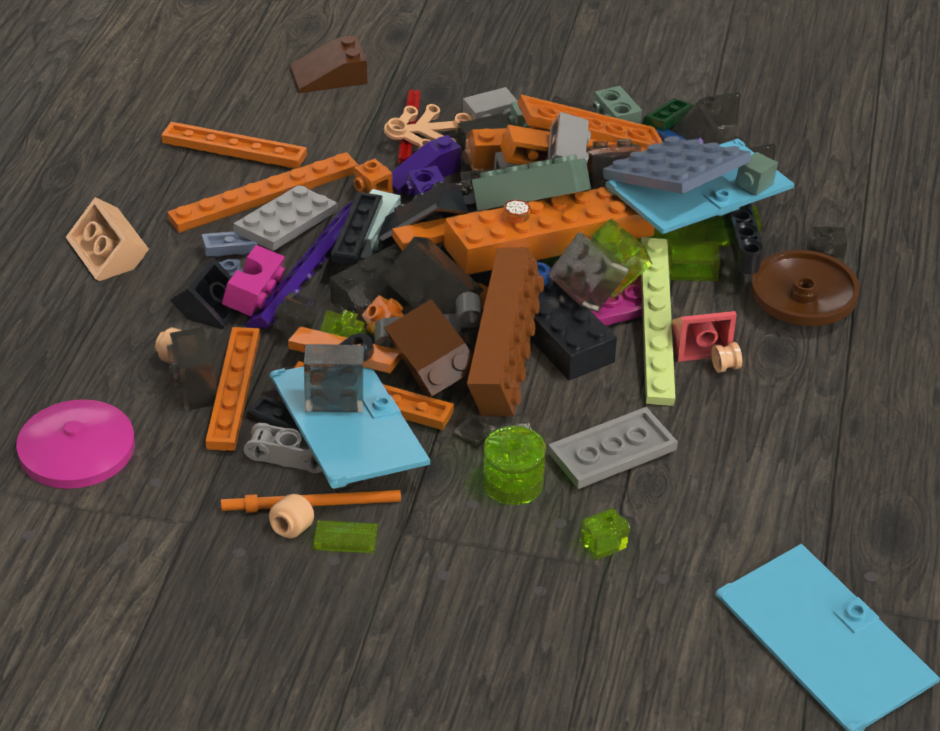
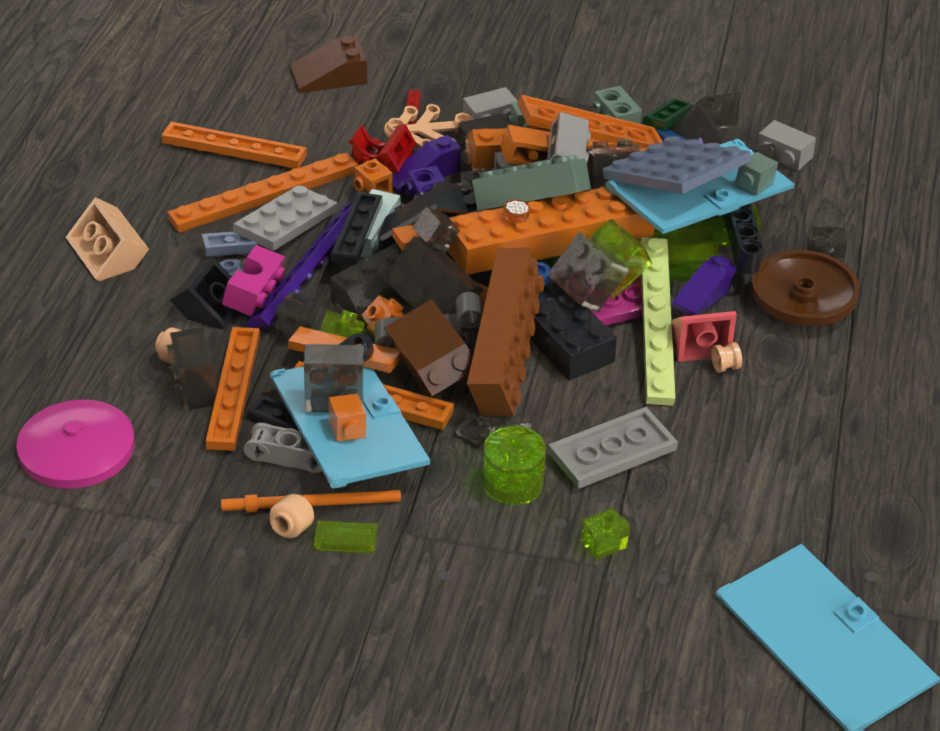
(347, 417): none -> orange brick
(389, 154): none -> red tile
(435, 229): none -> clear smoke brick
(705, 286): none -> dark purple slope
(792, 146): none -> light grey brick

